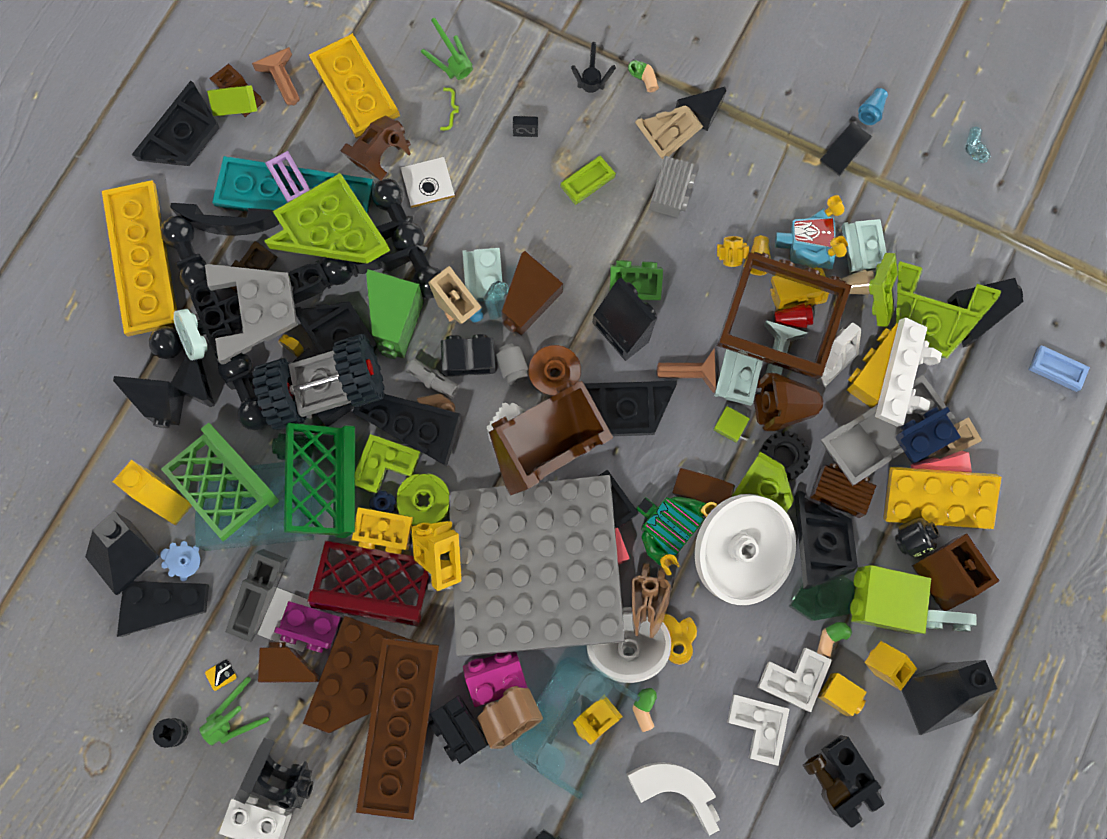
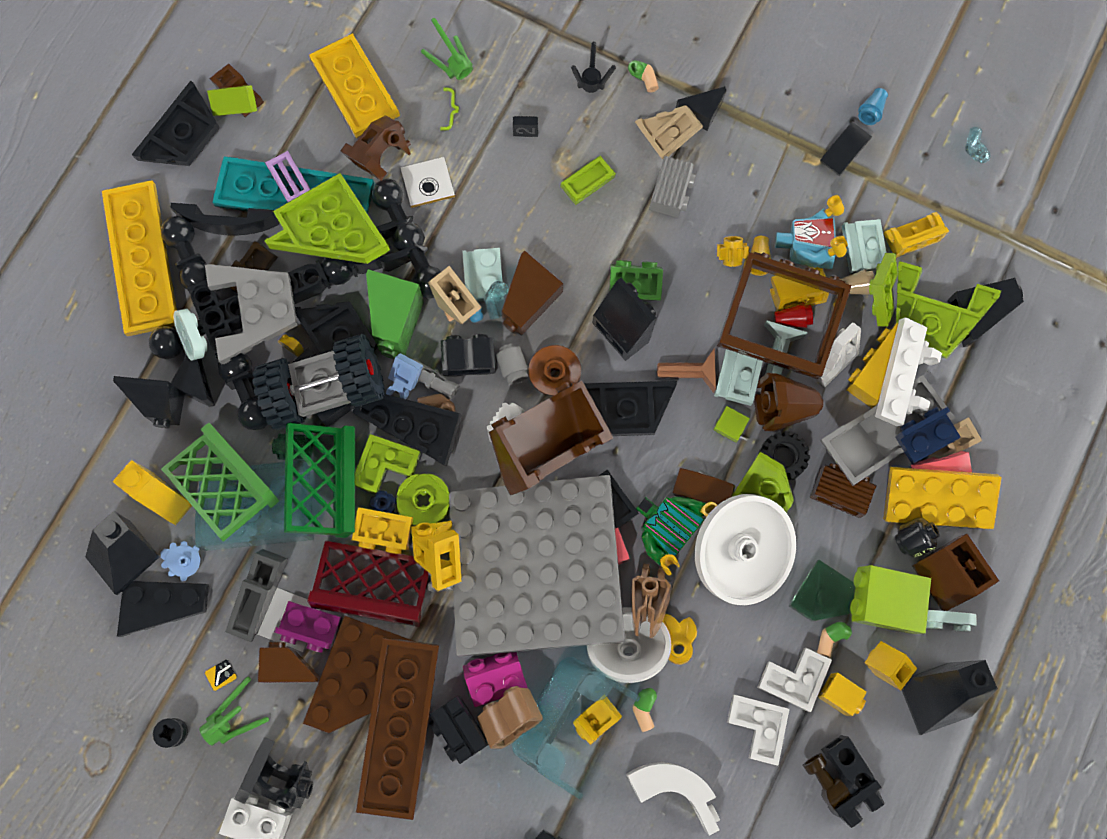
(275, 65): nougat piece -> none
(404, 375): none -> light blue plate
(824, 542): black wing -> none
(916, 234): none -> yellow hinge
(1059, 368): light blue tile -> none

